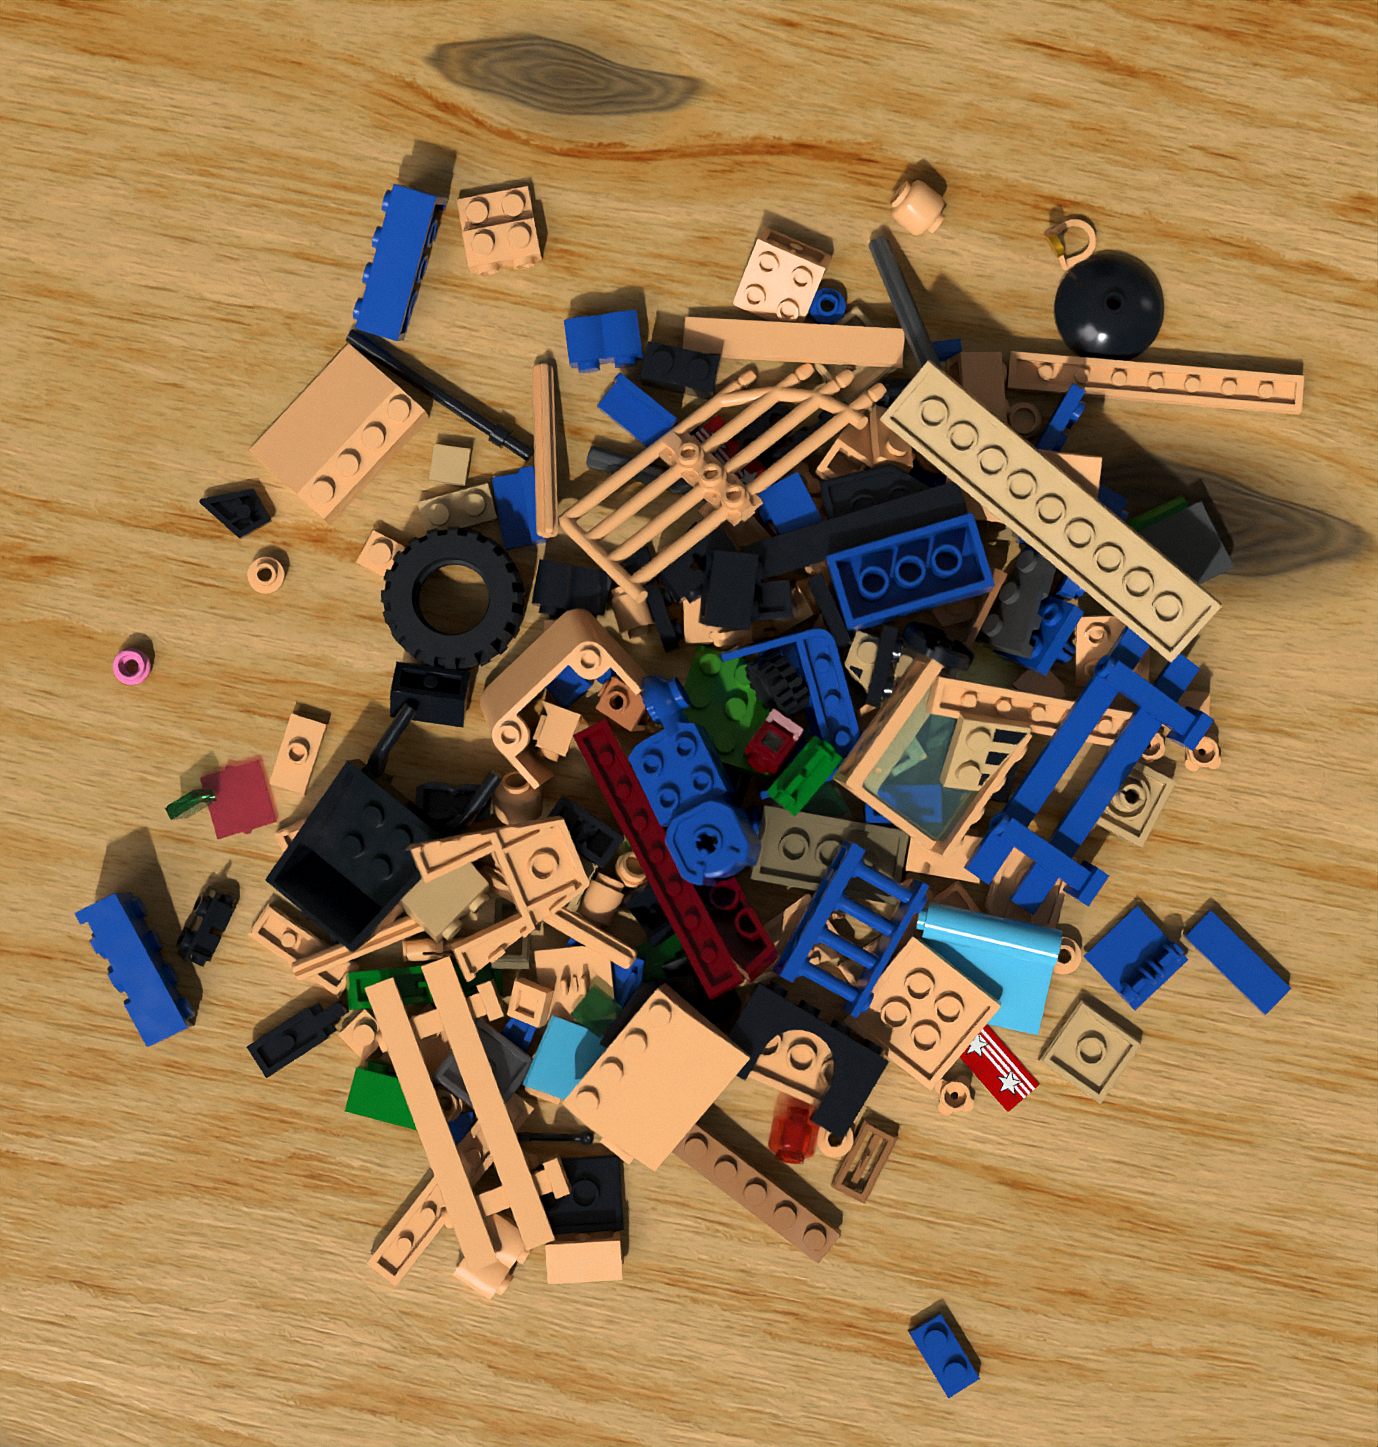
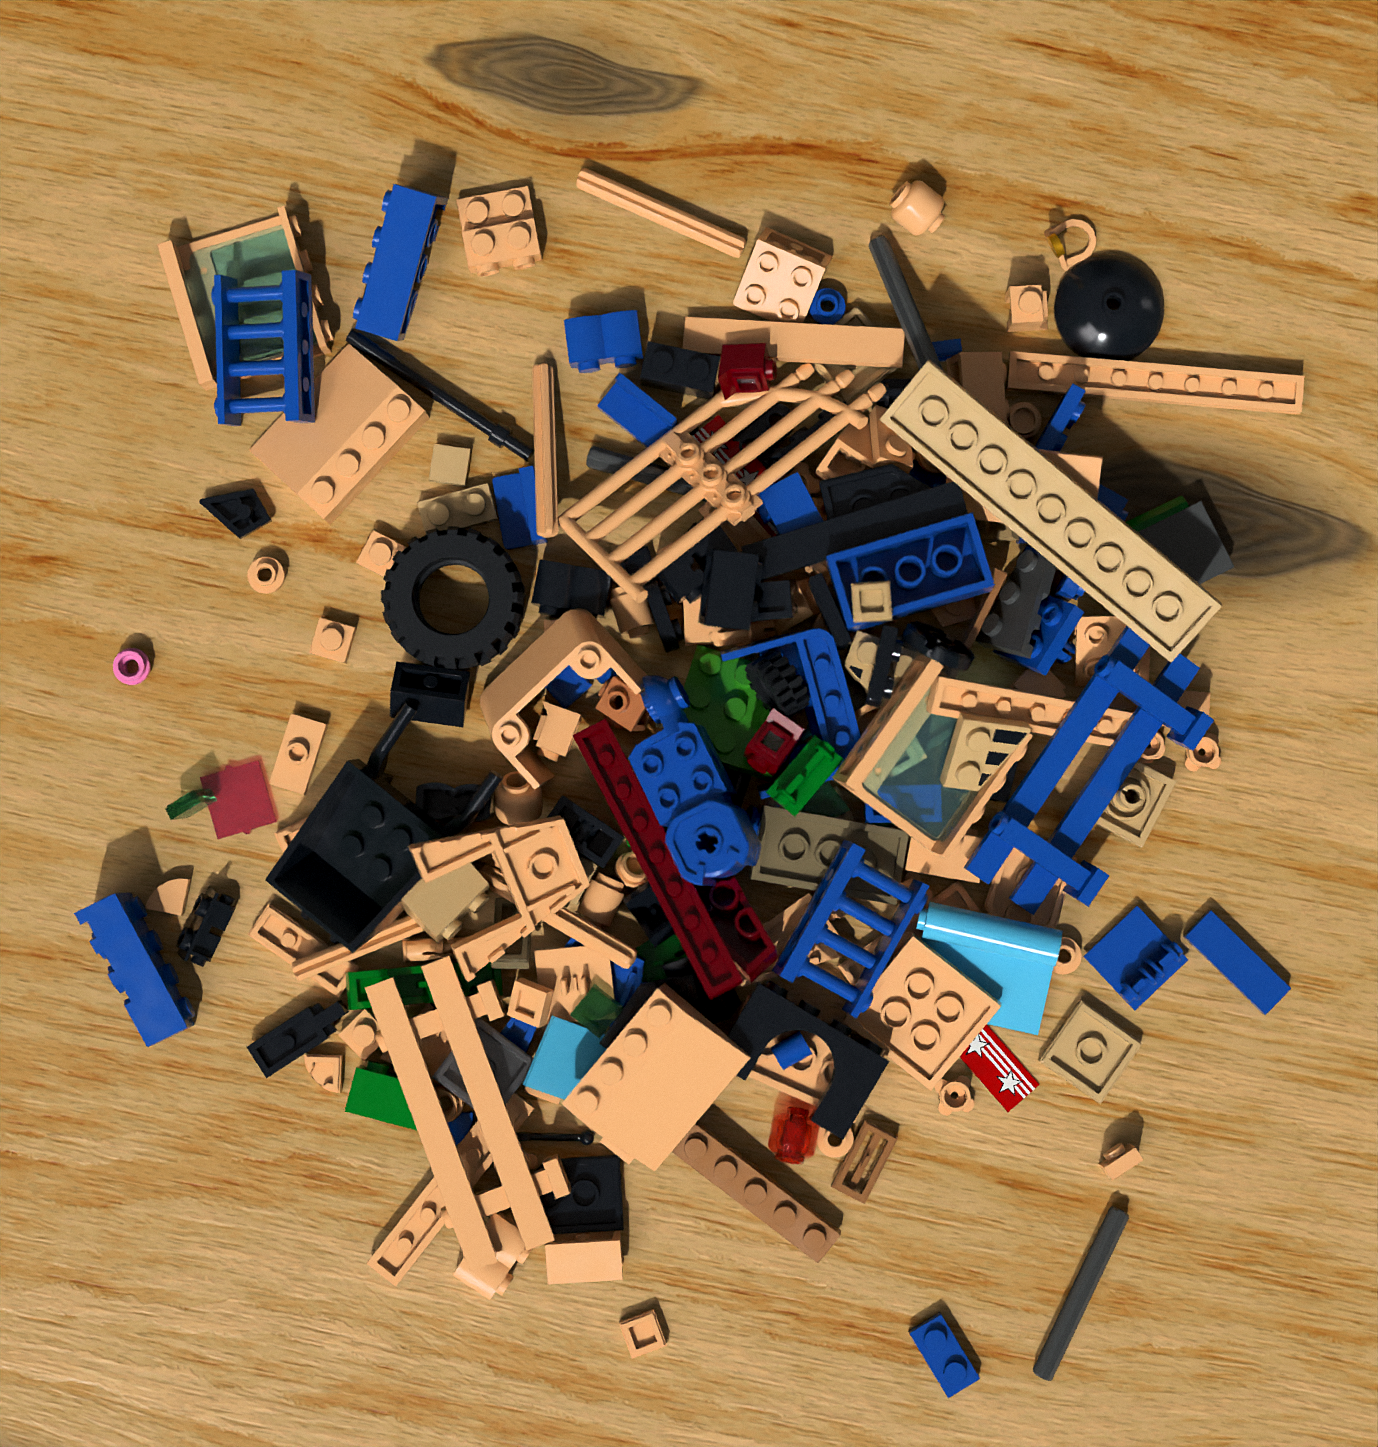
(170, 897): none -> light nougat tile
(255, 258): none -> panel
(295, 365): none -> blue fence
(326, 1070): none -> light nougat tile
(332, 640): none -> light nougat plate
(643, 1333): none -> light nougat tile
(661, 213): none -> light nougat axle
(745, 368): none -> dark red window
(791, 1050): none -> blue hinge
(871, 602): none -> tan tile
(1027, 307): none -> light nougat window
(1080, 1293): none -> dark grey axle
(1119, 1160): none -> light nougat plate

